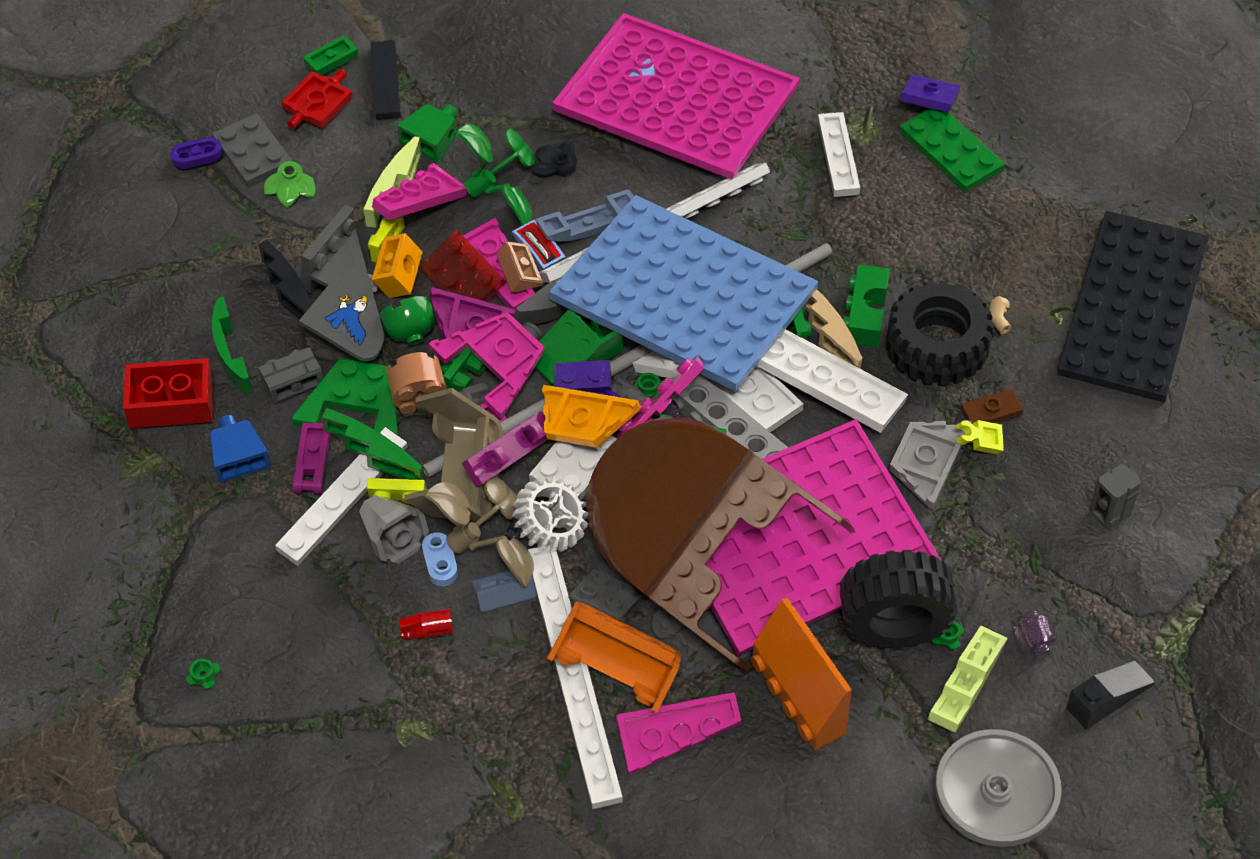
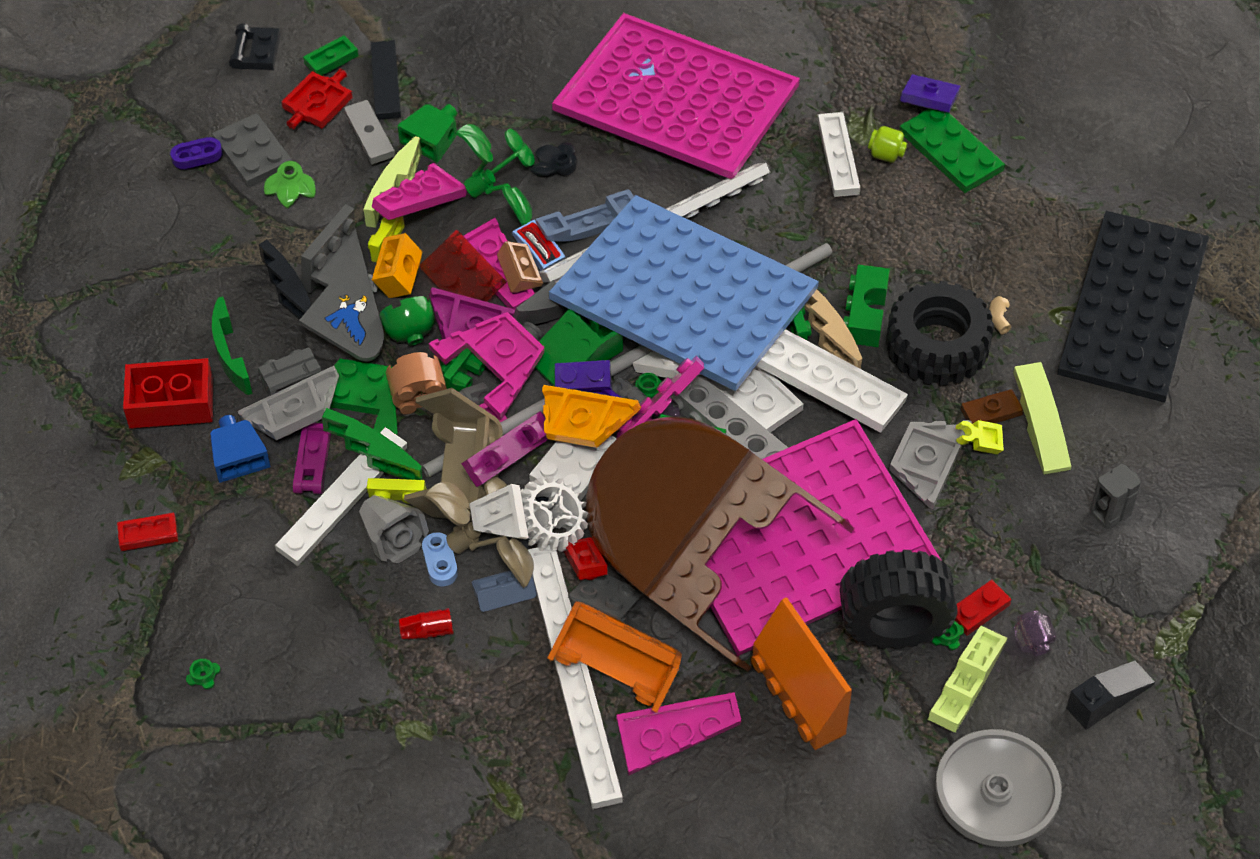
(147, 531): none -> red plate
(263, 48): none -> black plate
(293, 406): none -> light grey wing
(369, 132): none -> light grey tile
(500, 513): none -> white wing
(586, 559): none -> red plate
(887, 144): none -> lime head
(981, 606): none -> red plate
(1042, 418): none -> yellowish green slope

